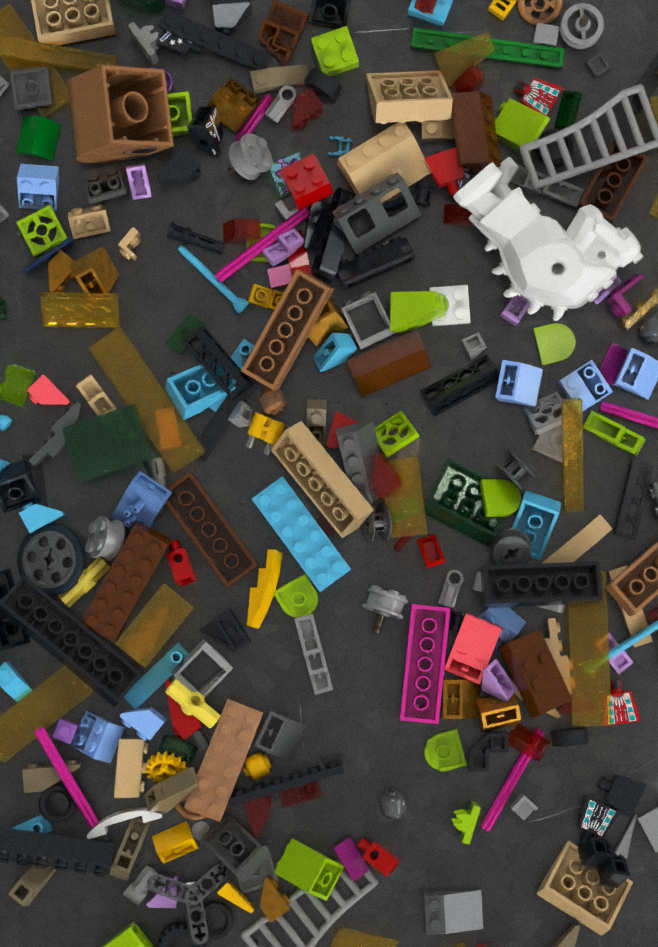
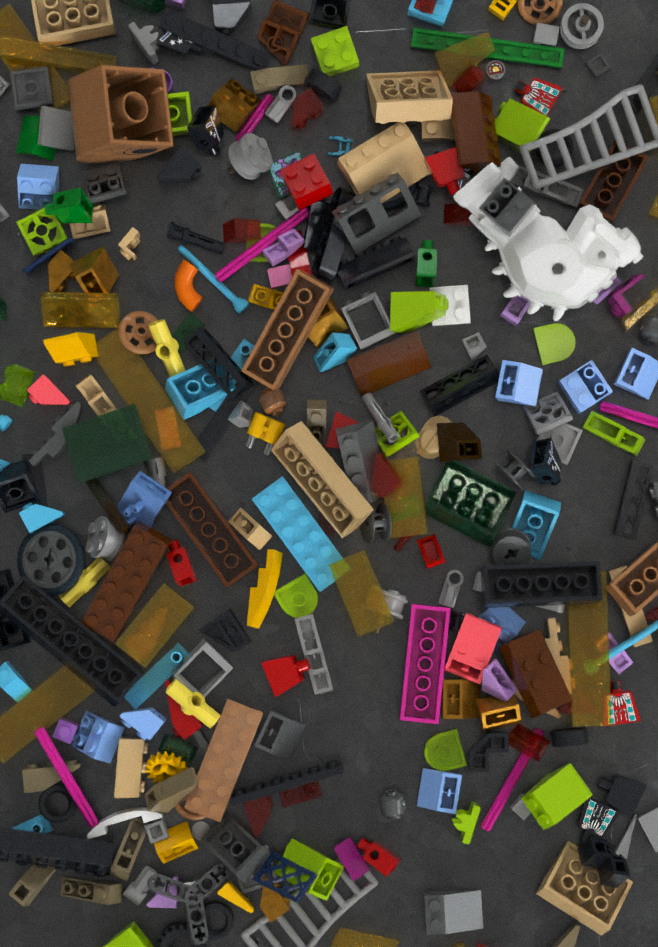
(56, 129): none -> light grey tile
(71, 207): none -> green torso
(72, 348): none -> yellow slope
(92, 890): none -> dark tan slope
(107, 504): none -> dark brown axle
(125, 337): none -> medium nougat plate
(139, 181): lavender slope -> none
(156, 830): none -> light grey slope
(163, 338): none -> light yellow piece
(184, 286): none -> orange cylinder
(250, 528): none -> tan slope
(257, 766): yellow head -> none
(284, 672): none -> red torso
(303, 886): none -> dark blue window
(361, 593): none -> clear yellow plate
(383, 423): none -> light grey pin
(426, 265): none -> green torso
(429, 440): none -> tan piece
(439, 790): none -> light blue slope
(457, 442): none -> dark brown slope
(495, 70): none -> tile
(499, 497): lime tile -> none
(507, 206): none -> dark grey slope
(545, 462): none -> black torso
(556, 796): none -> lime slope
(568, 109): dark green plate -> none
(572, 455): clear yellow plate -> none
(580, 542): tan slope -> none
(612, 362): magenta slope -> none

